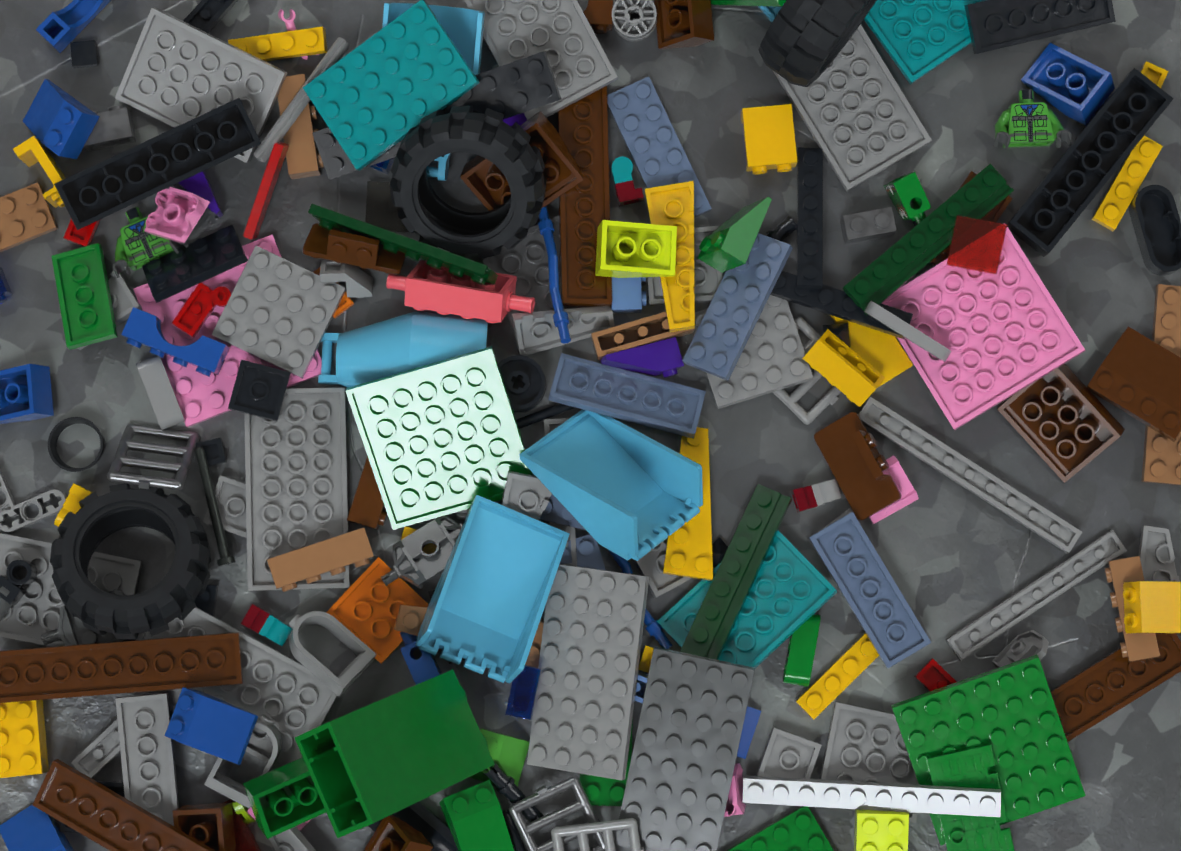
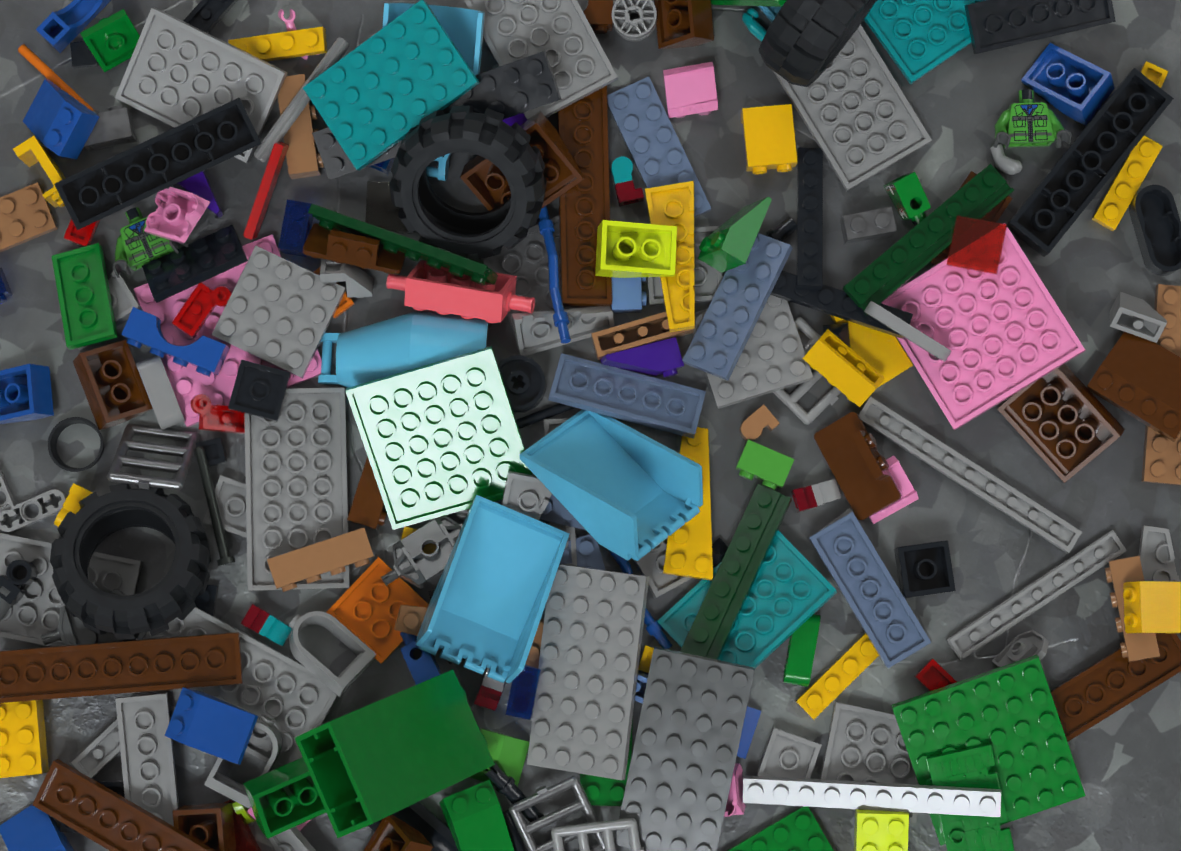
(49, 73): none -> orange bar
(112, 40): none -> green tile
(112, 384): none -> reddish brown slope
(217, 416): none -> red hinge
(295, 227): none -> clear blue brick
(489, 693): none -> dark red leg
(690, 90): none -> bright pink slope
(749, 19): none -> teal arm
(755, 423): none -> medium nougat leg
(764, 465): none -> bright green piece
(924, 569): none -> black brick
(1005, 163): none -> light grey arm
(1136, 317): none -> light grey slope

